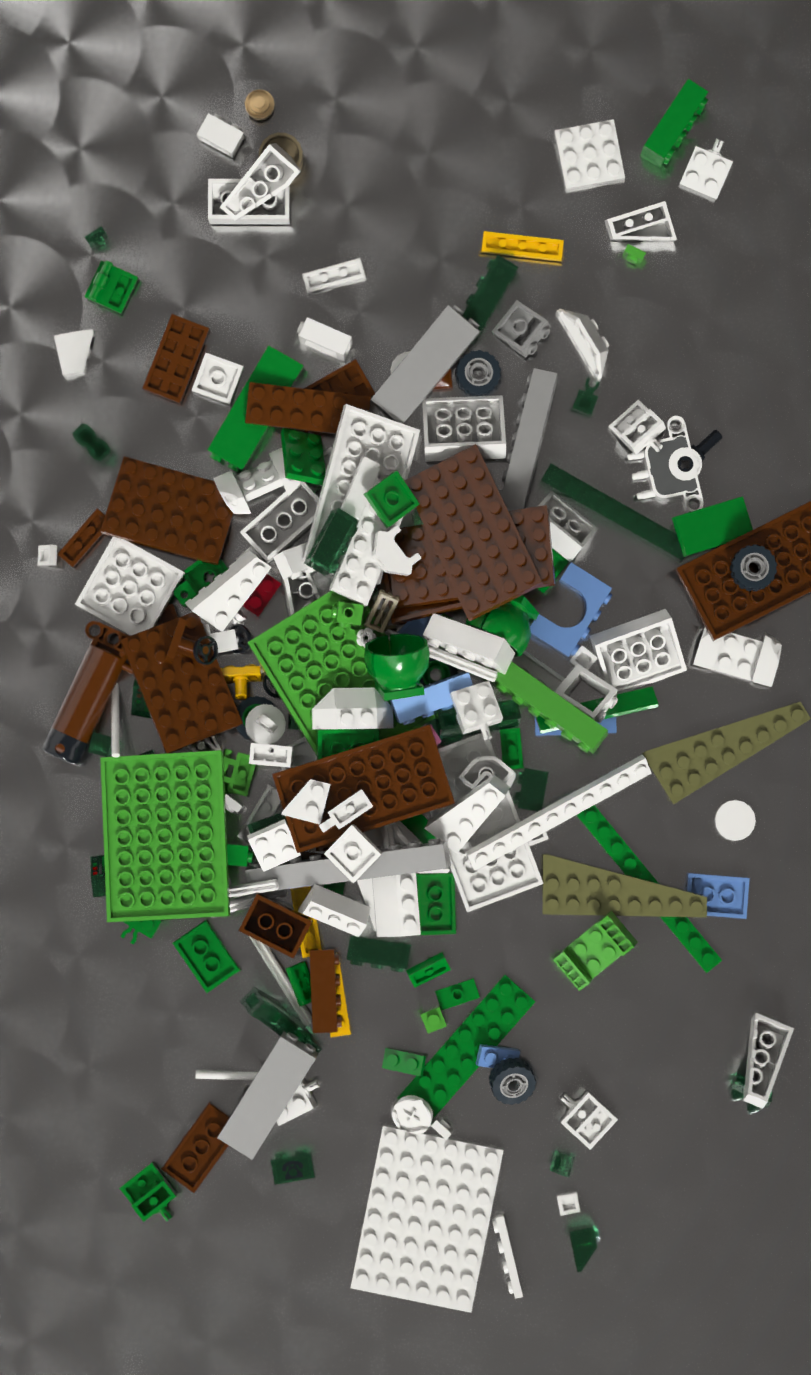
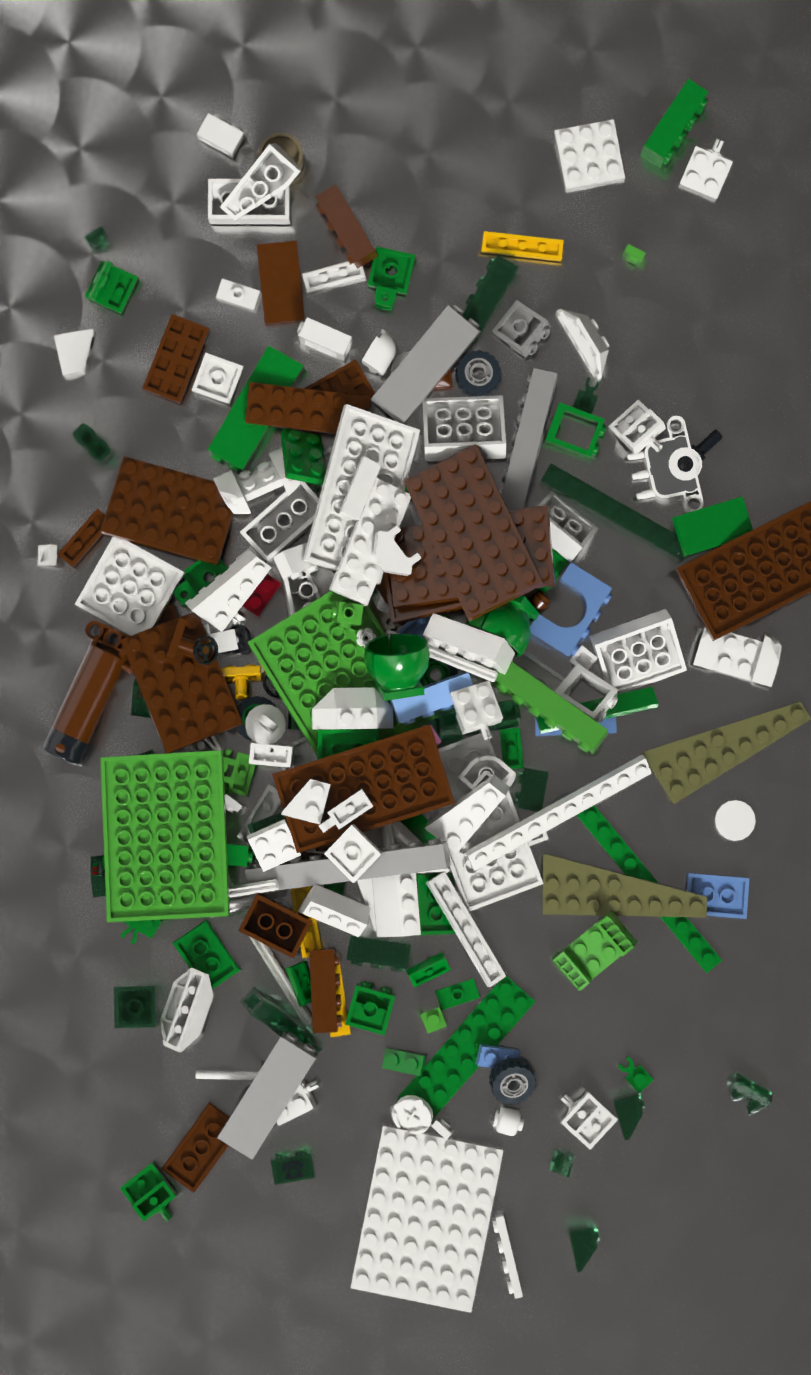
(100, 745): clear green brick -> none
(115, 725): white bar -> none
(135, 1006): none -> clear green brick
(186, 1009): none -> white wedge
(238, 294): none -> white plate
(259, 104): tan plate -> none
(280, 282): none -> reddish brown tile
(332, 542): clear green brick -> none
(344, 223): none -> reddish brown brick
(370, 1008): none -> green plate
(380, 353): none -> white brick
(387, 285): none -> green plate
(388, 596): dark tan tile -> none
(391, 499): green plate -> none
(466, 929): none -> white plate
(508, 1121): none -> white head
(539, 601): none -> reddish brown cone
(568, 1203): white tile -> none
(599, 431): none -> green window
(628, 1112): none -> clear green slope
(637, 1077): none -> green plate
(644, 224): white wedge -> none
(765, 1054): white wedge -> none
(766, 568): black wheel -> none

